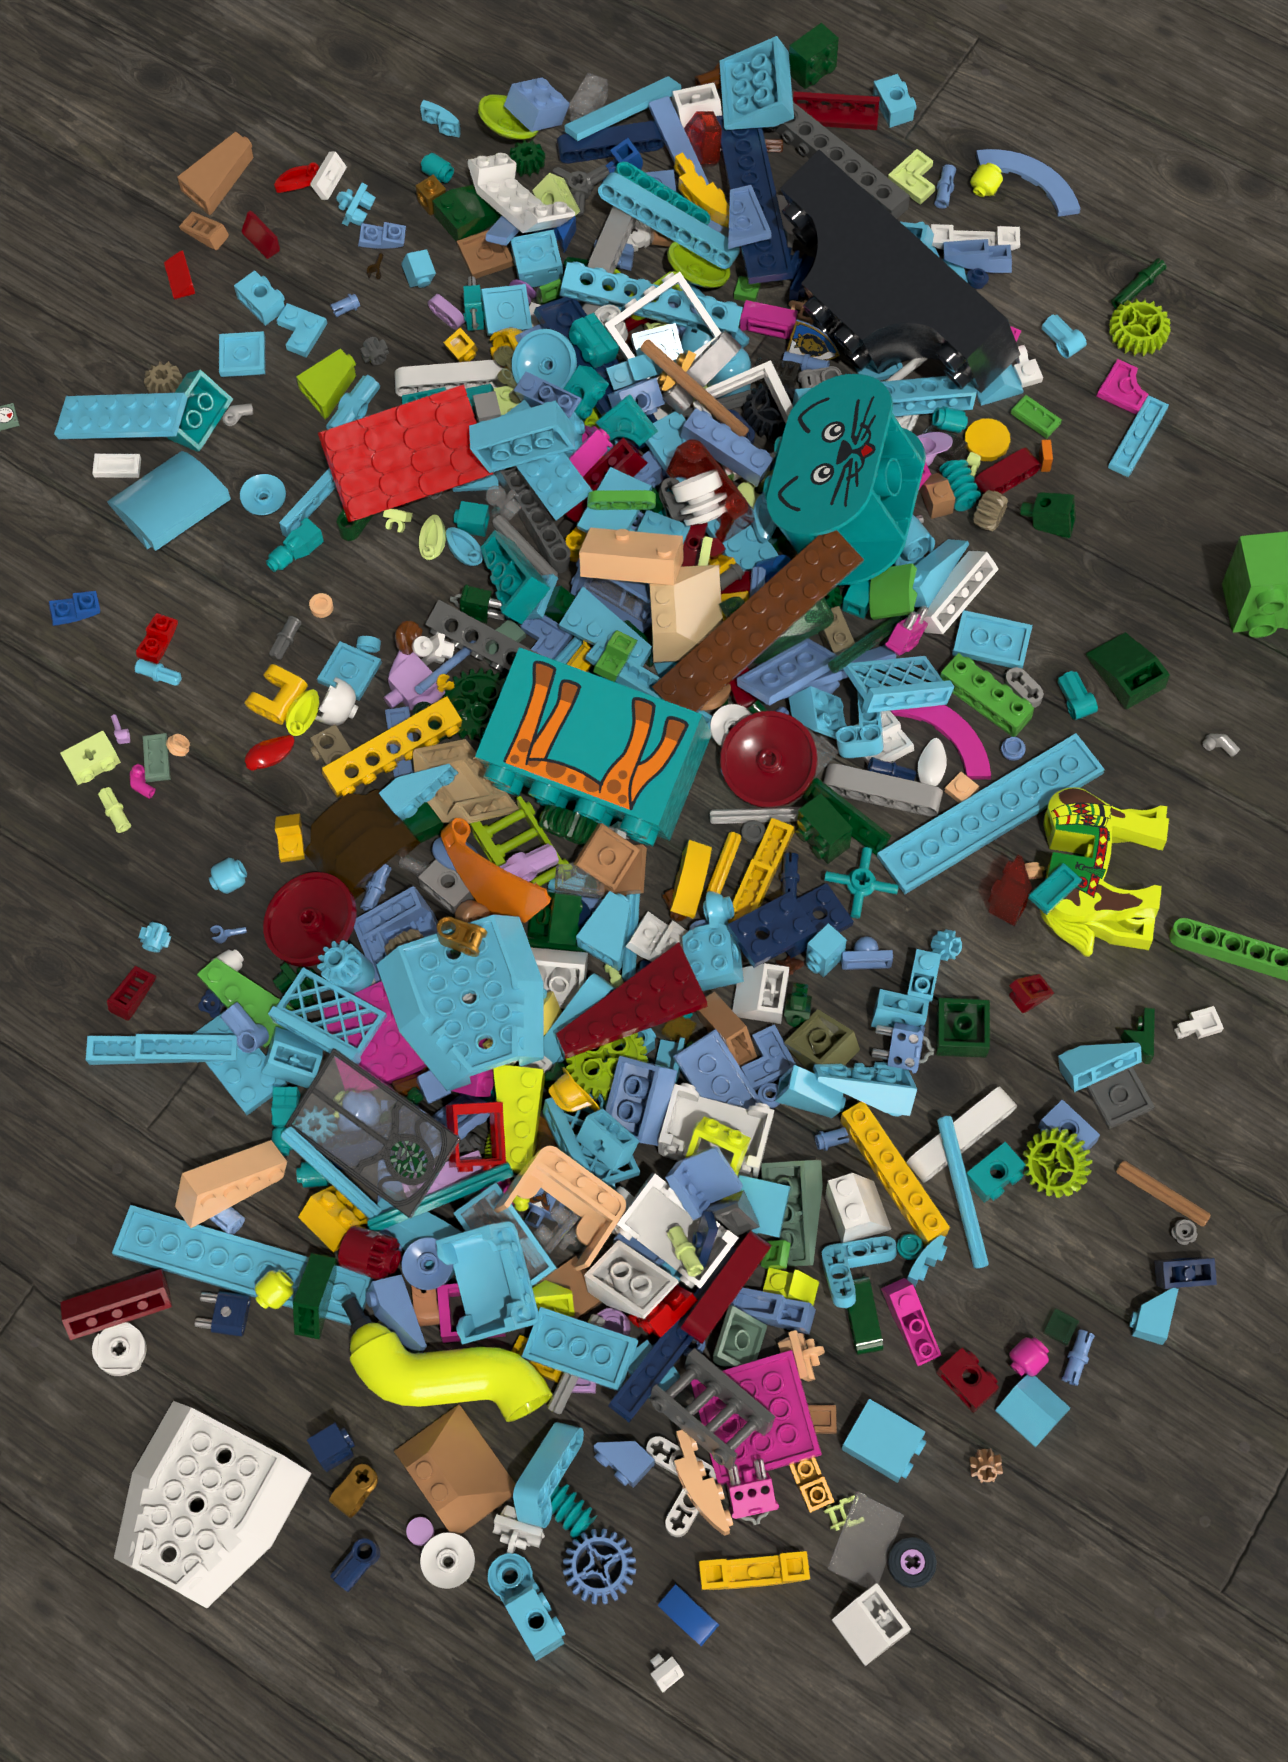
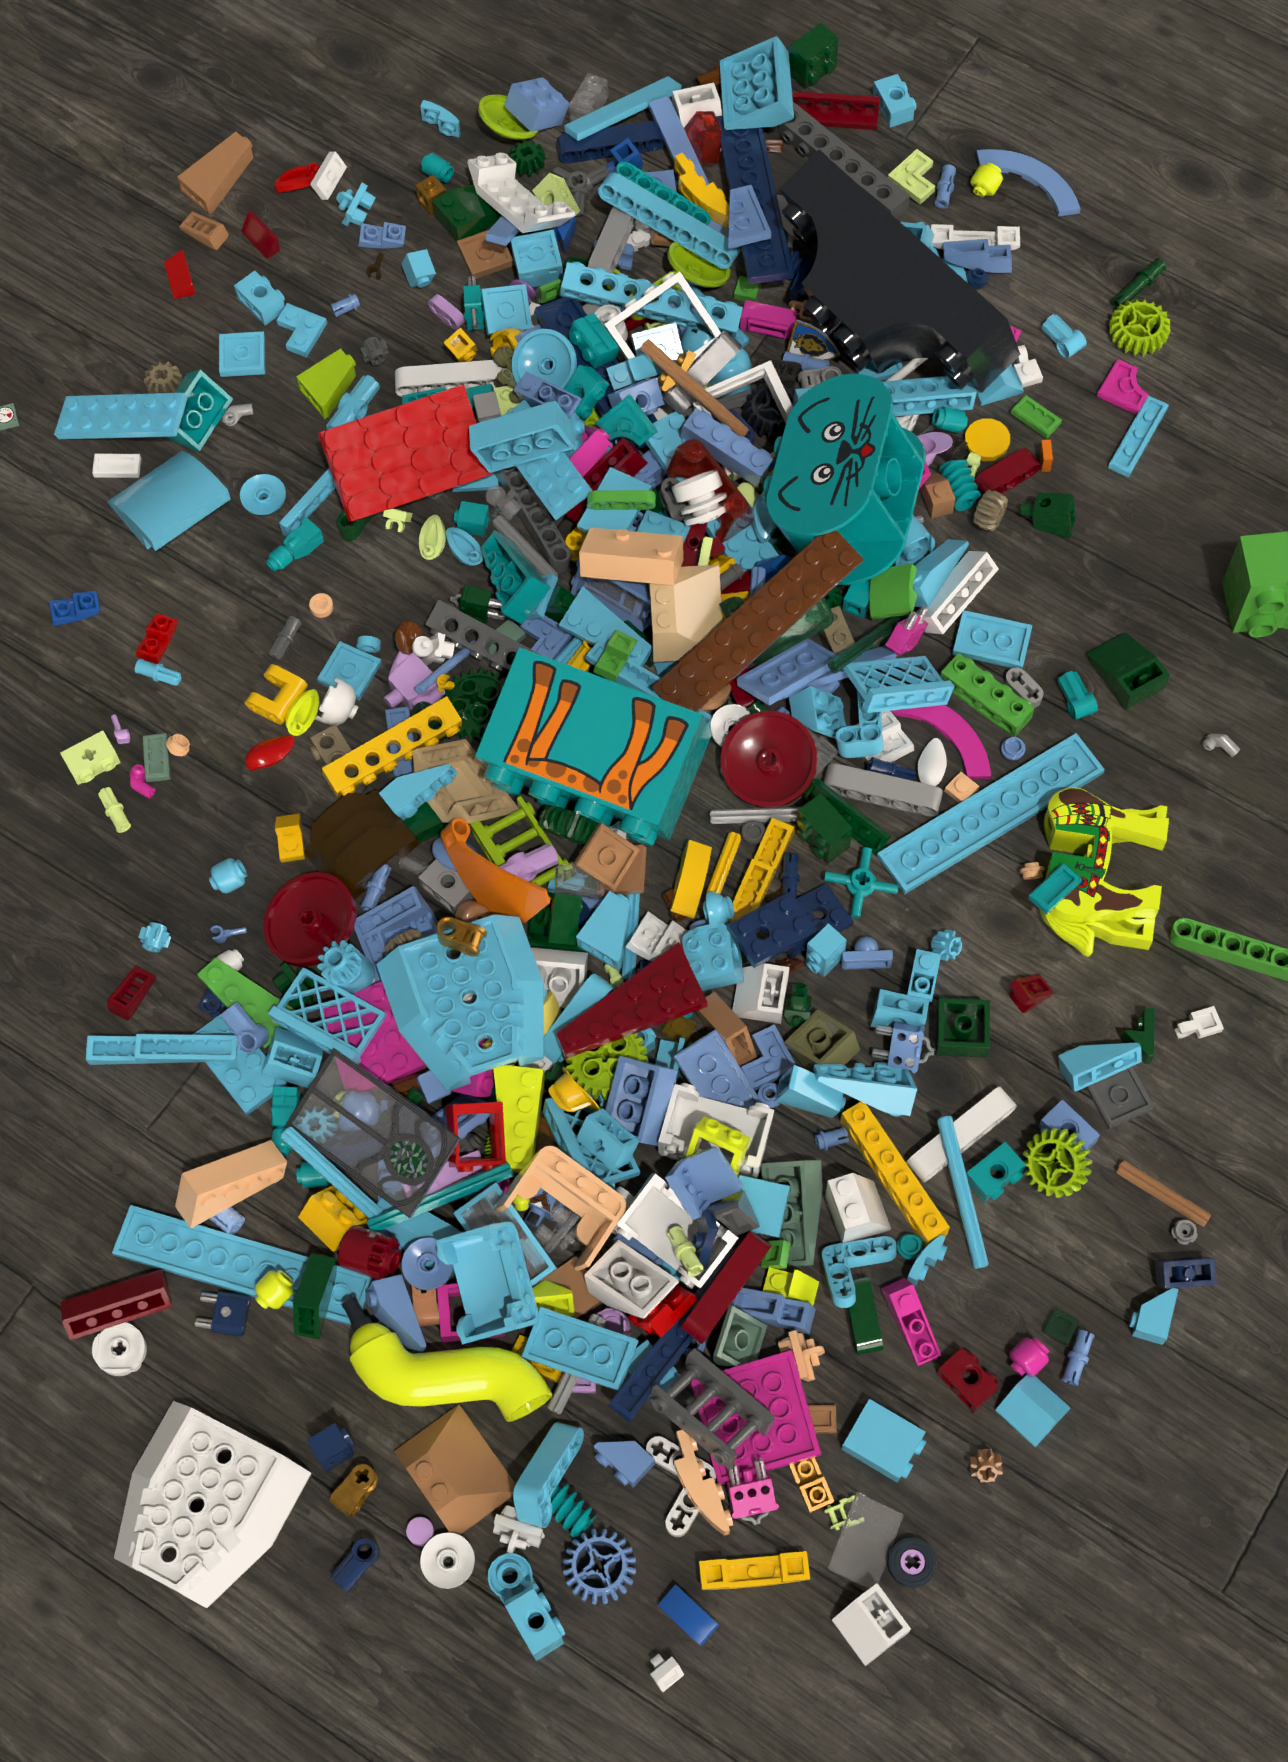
(1011, 892): clear red slope -> none

